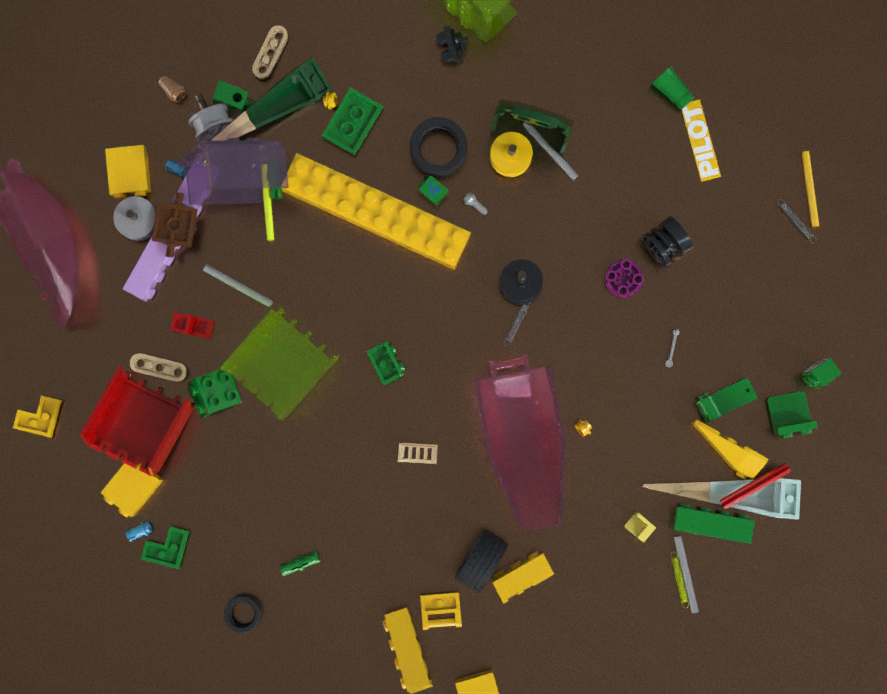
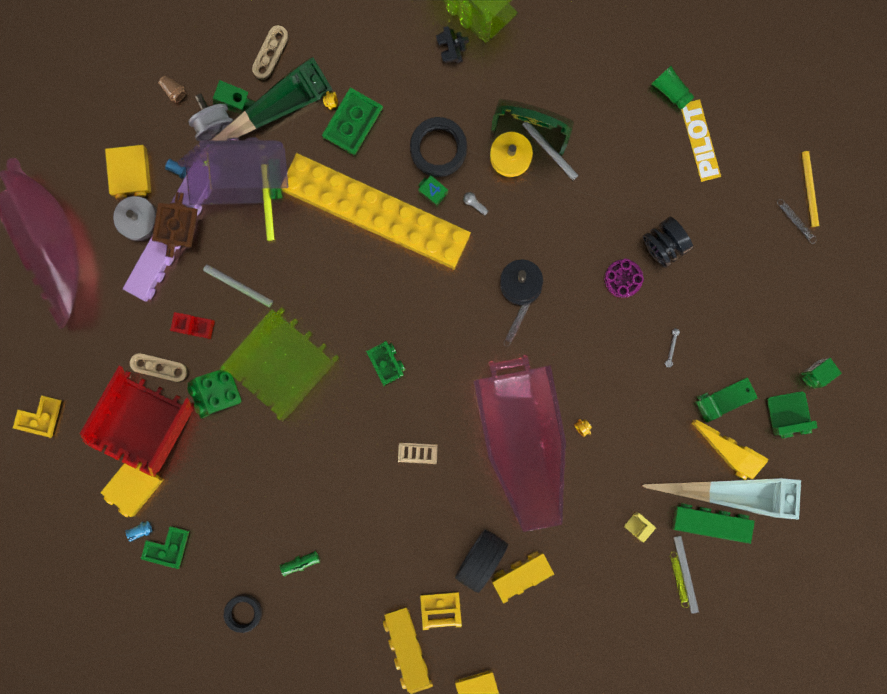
(755, 485): red axle -> none

